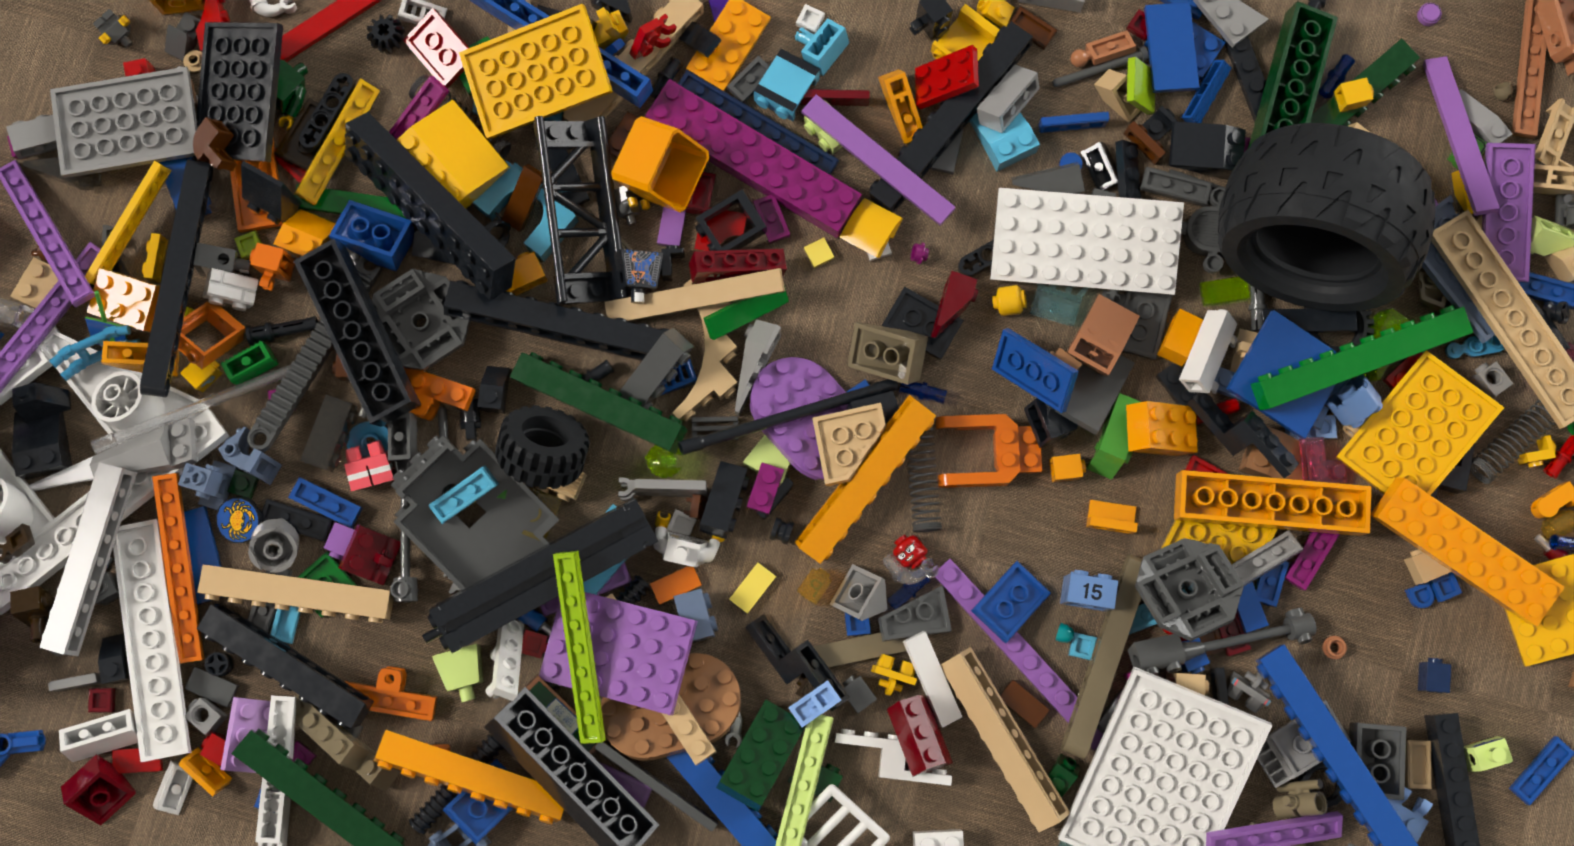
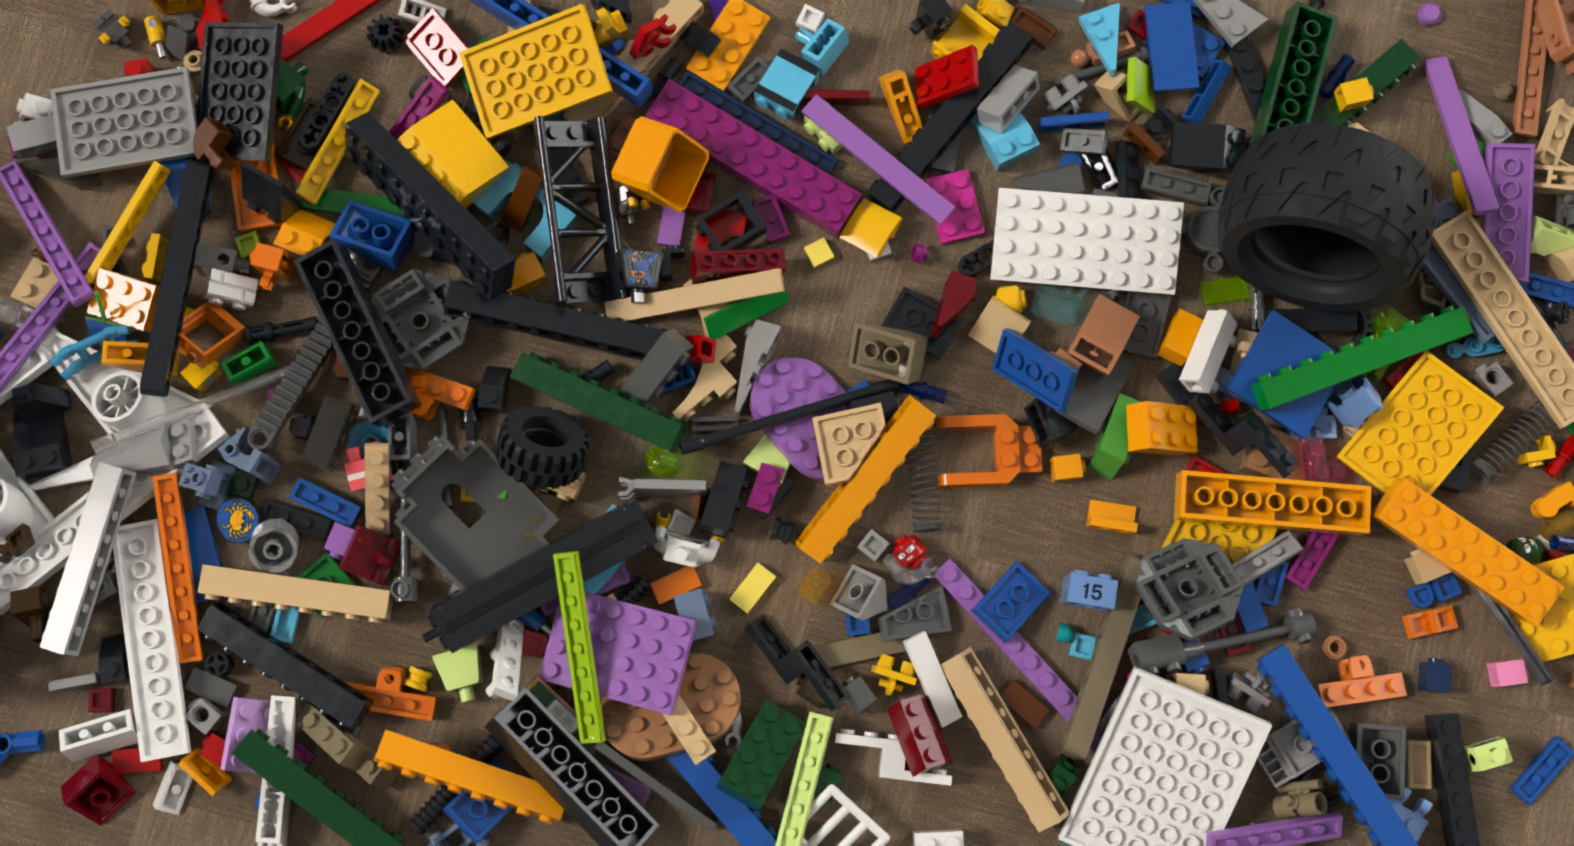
(33, 106): none -> white bracket
(156, 34): none -> yellow piece
(302, 427): none -> black plate
(377, 487): none -> tan plate
(418, 678): none -> yellow wheel
(463, 494): medium azure tile -> none
(703, 349): none -> red brick
(814, 703): light blue slope -> none
(873, 545): none -> light grey plate
(965, 220): none -> dark pink plate
(992, 322): none -> tan tile
(1072, 88): none -> light grey hips
(1084, 141): none -> plate
(1102, 31): none -> medium azure wing
(1359, 686): none -> orange plate
(1430, 621): none -> orange slope
(1508, 673): none -> bright pink brick
(1519, 641): none -> black axle
(1526, 548): none -> dark green head

